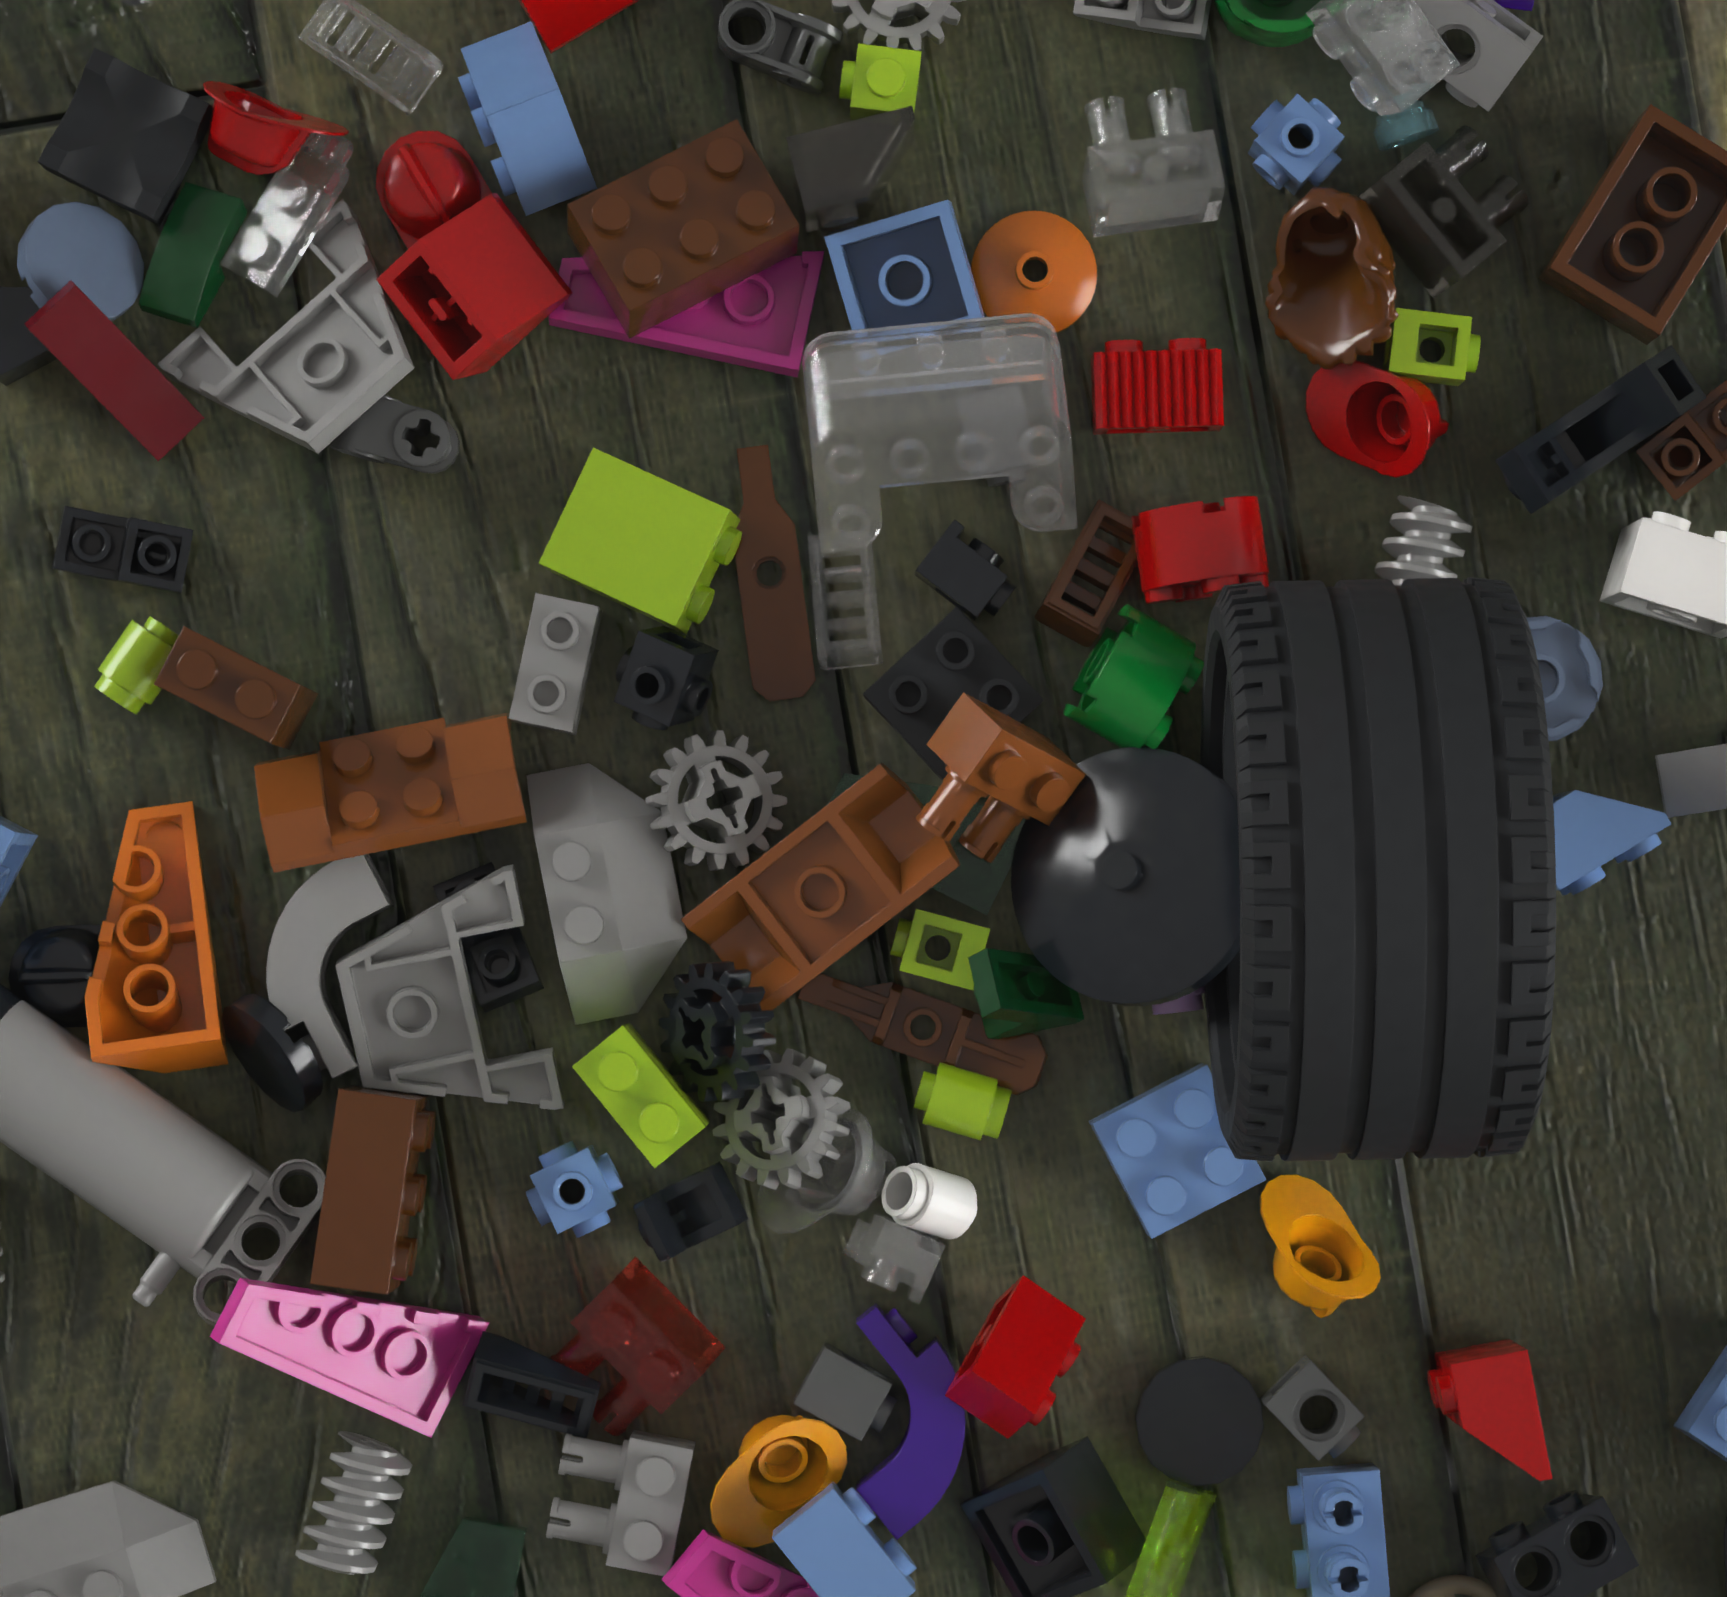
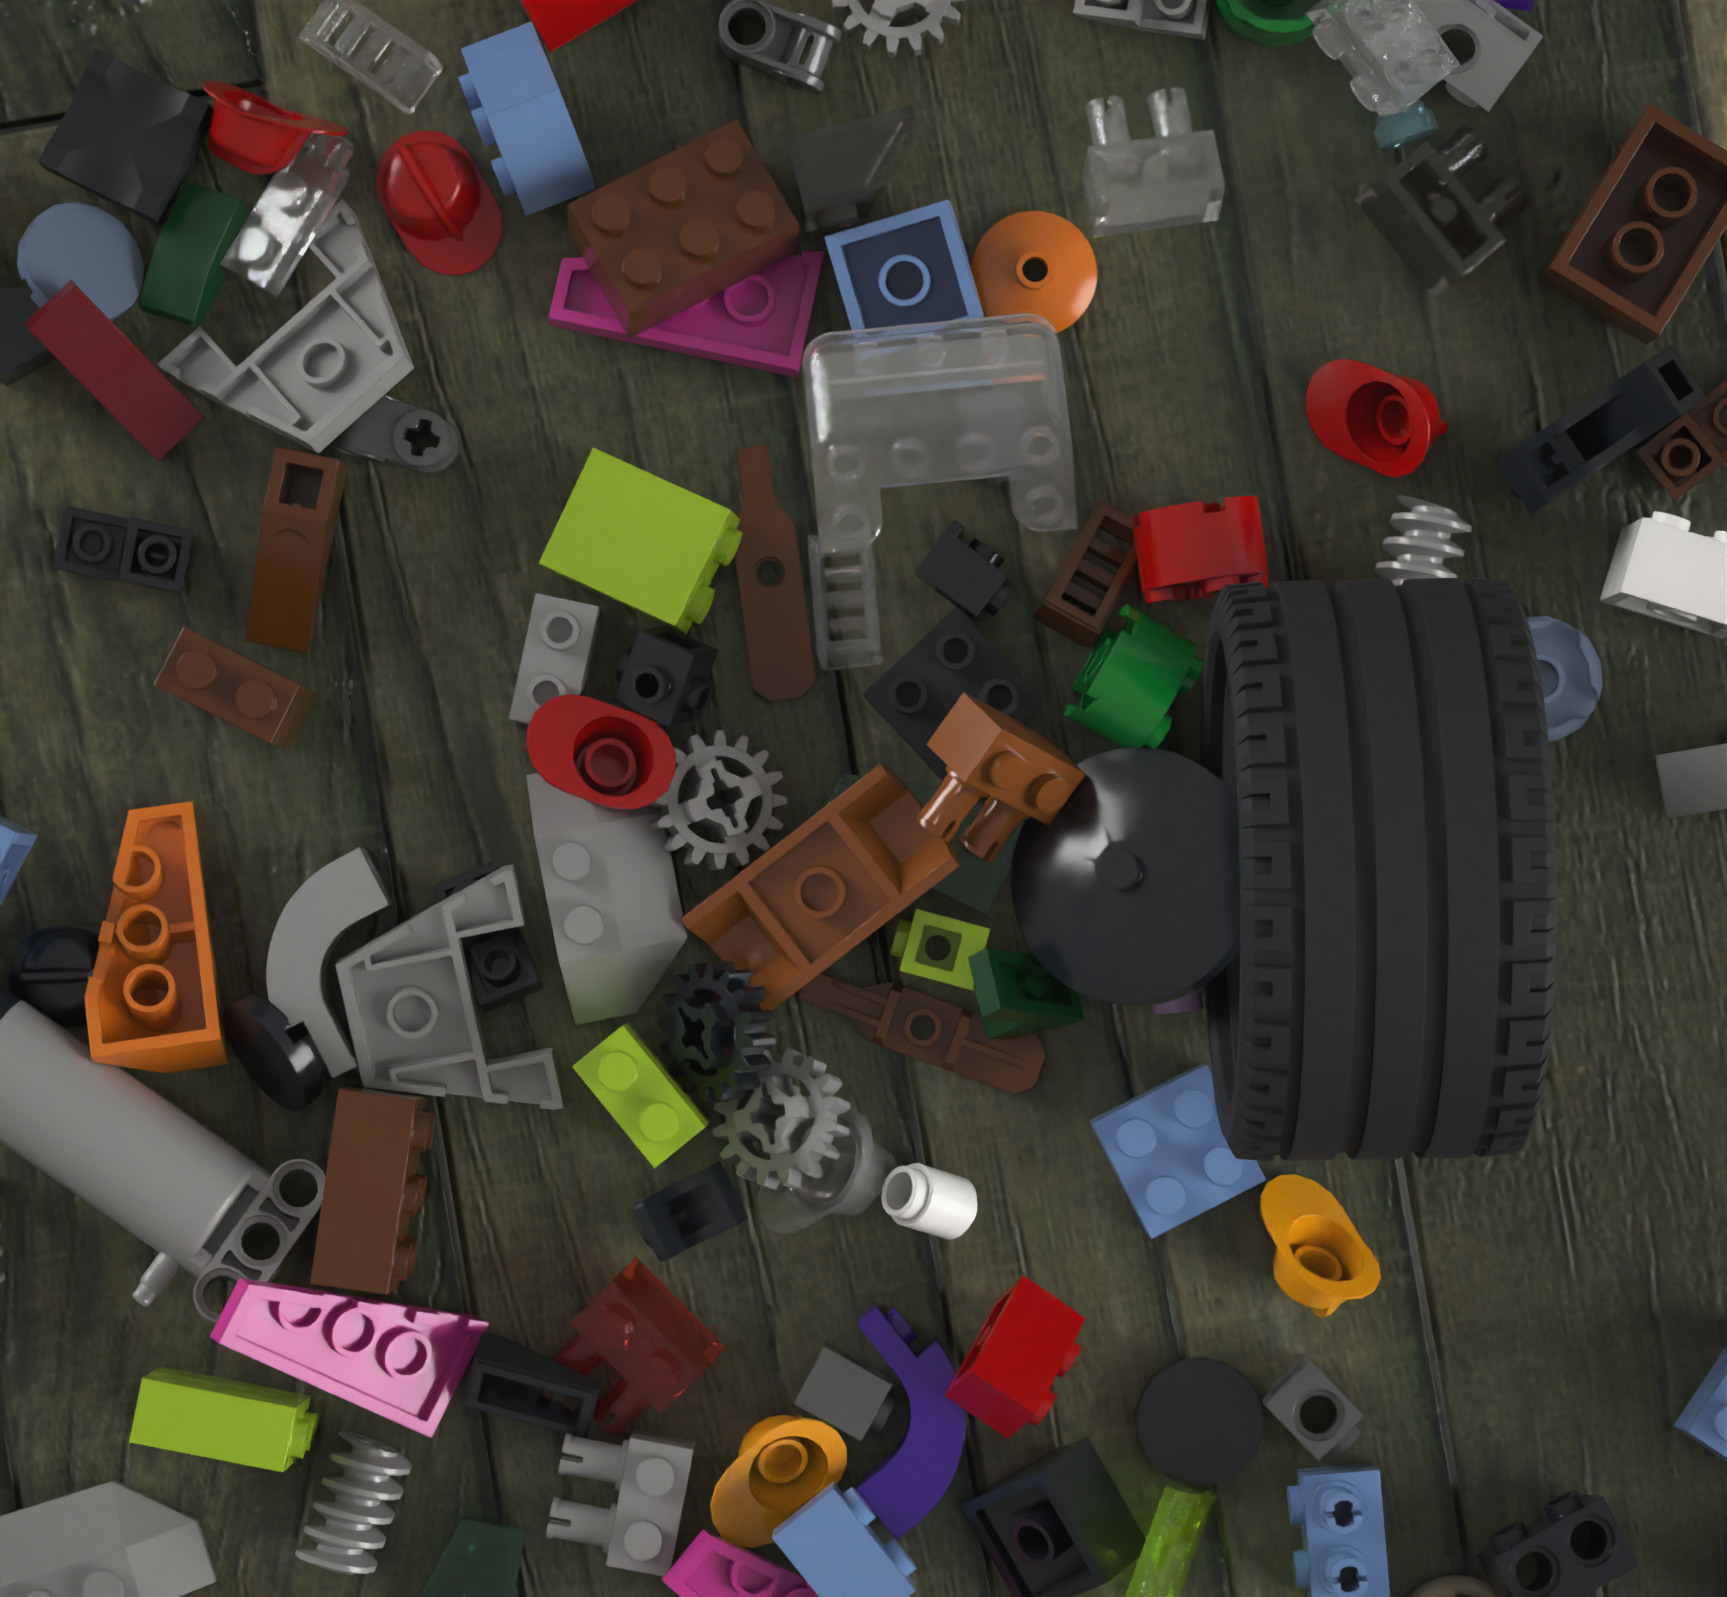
(136, 663): lime brick -> none
(223, 1419): none -> lime brick
(294, 548): none -> reddish brown slope
(389, 790): dark orange piece -> none
(474, 287): red slope -> none
(593, 1171): medium blue brick -> none
(600, 752): none -> red piece
(880, 80): lime brick -> none
(894, 1254): clear brick -> none
(962, 1102): lime brick -> none
(1157, 389): red brick -> none
(1289, 166): medium blue brick -> none
(1332, 279): reddish brown piece -> none
(1450, 331): lime brick -> none
(1493, 1398): red slope -> none
(1596, 830): medium blue slope -> none

